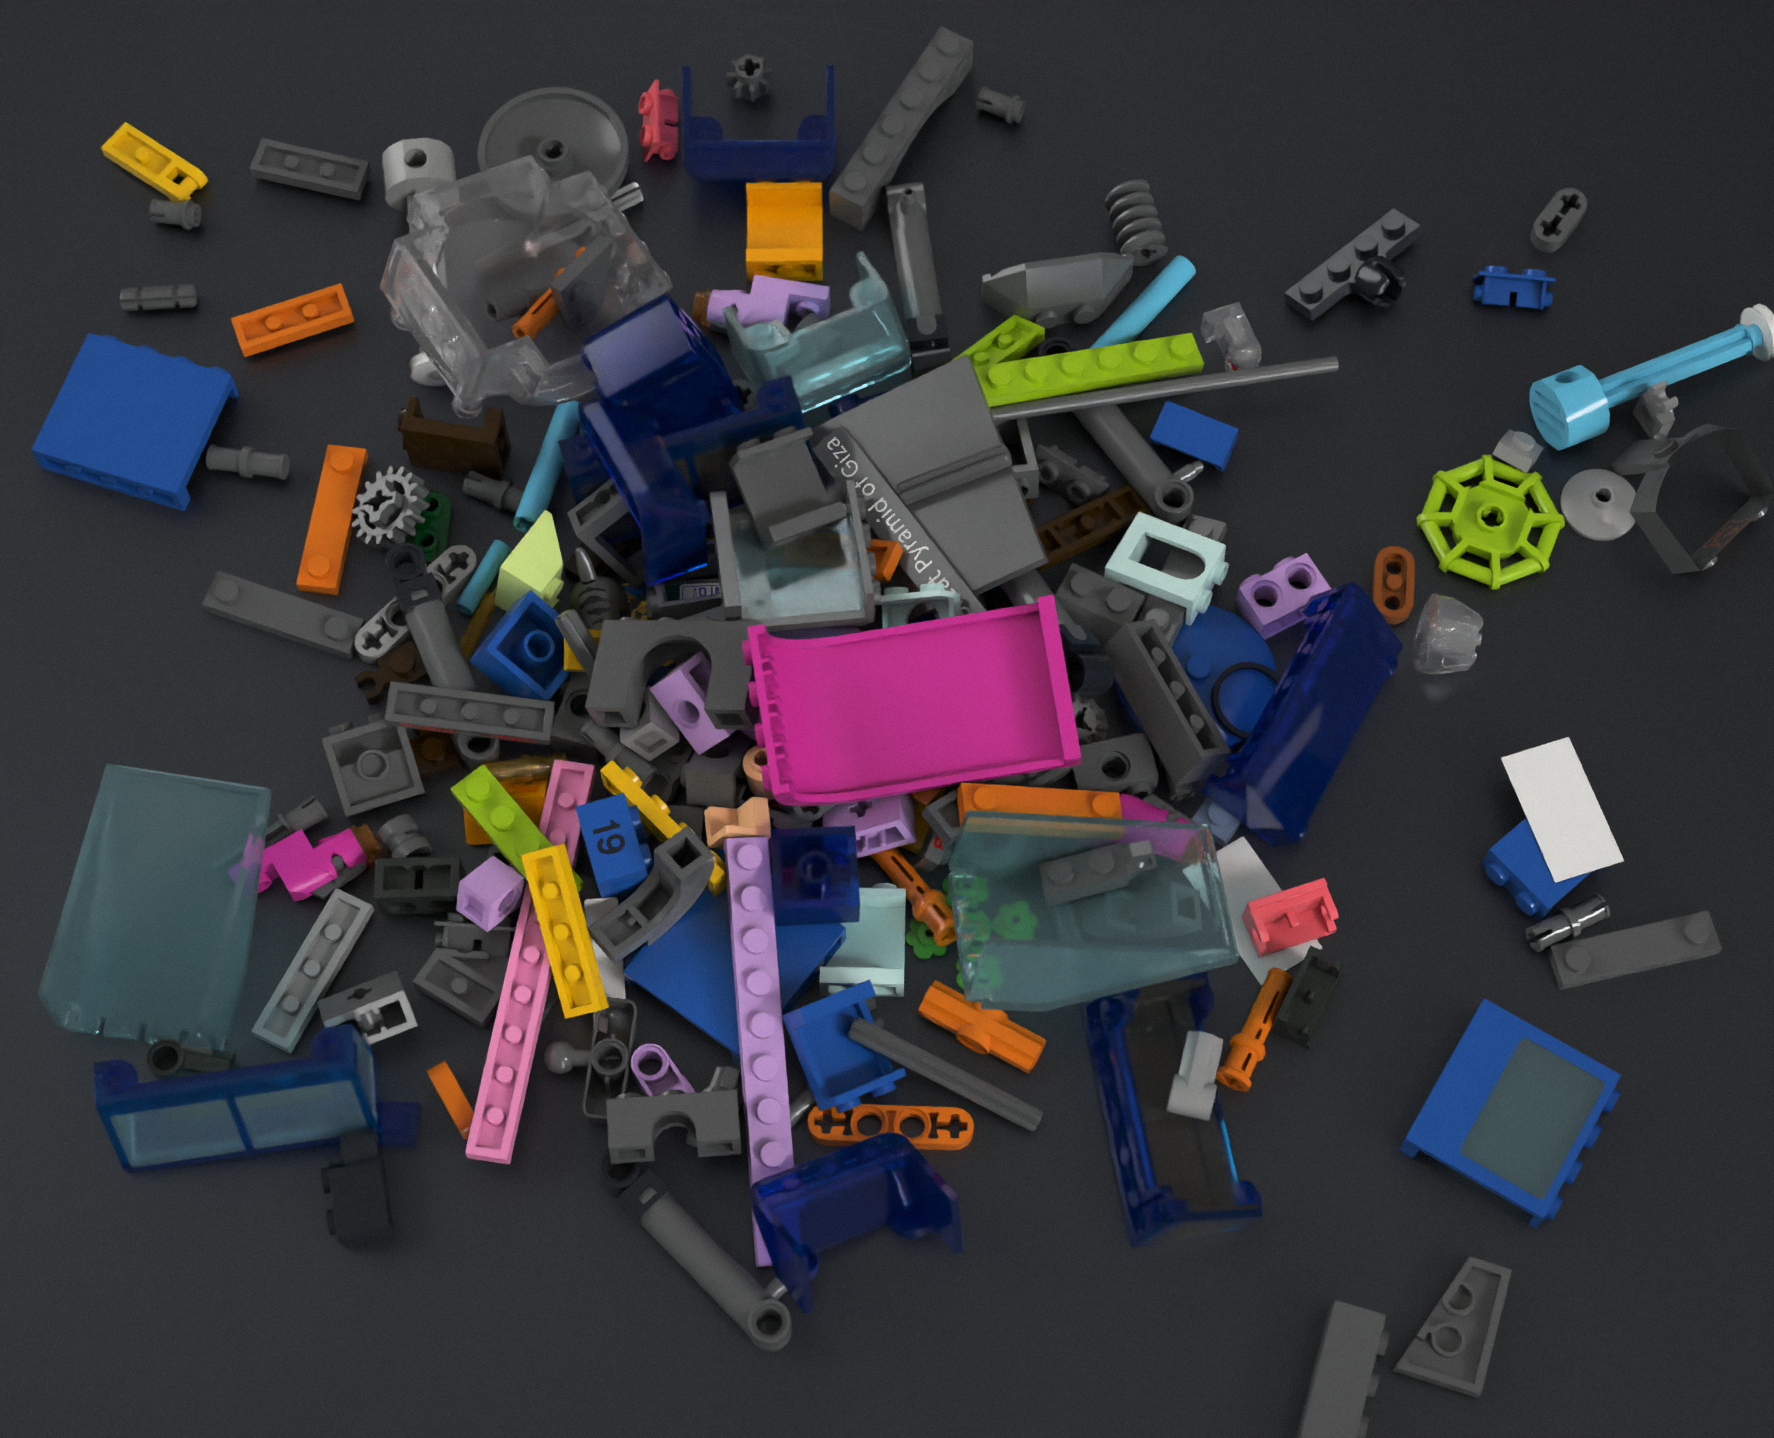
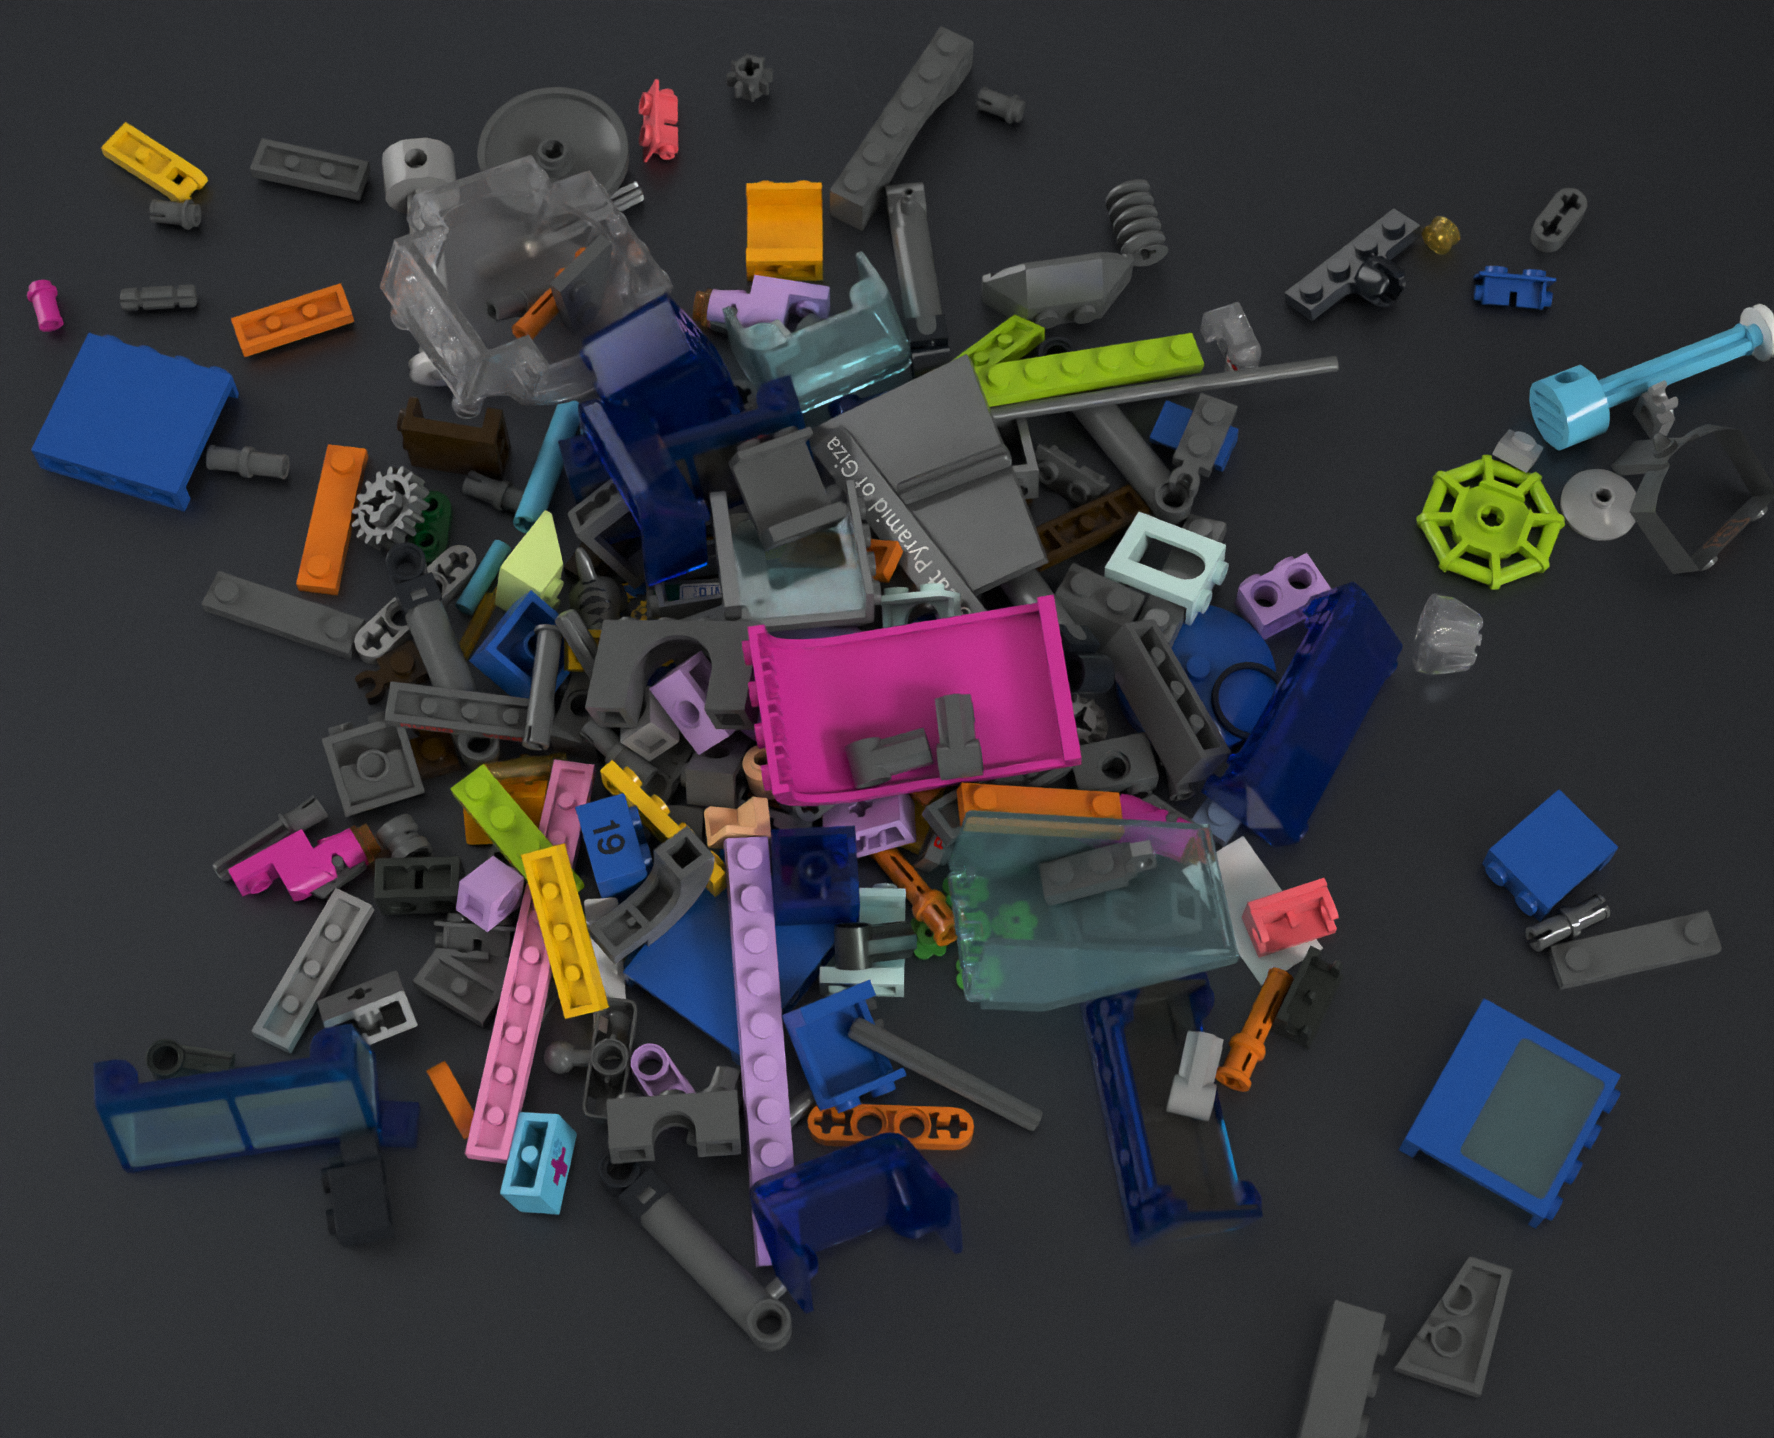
(43, 296): none -> dark pink pin
(160, 909): clear light blue windscreen -> none
(538, 1163): none -> medium azure brick
(543, 687): none -> dark grey pin
(714, 160): clear blue windscreen -> none
(863, 944): none -> pearl dark grey piece
(877, 759): none -> dark grey piece
(959, 749): none -> dark grey piece
(981, 1029): orange piece -> none
(1148, 303): medium azure piece -> none
(1202, 441): none -> dark grey plate
(1394, 587): dark orange plate -> none
(1441, 235): none -> clear yellow bush
(1562, 809): white sticker -> none

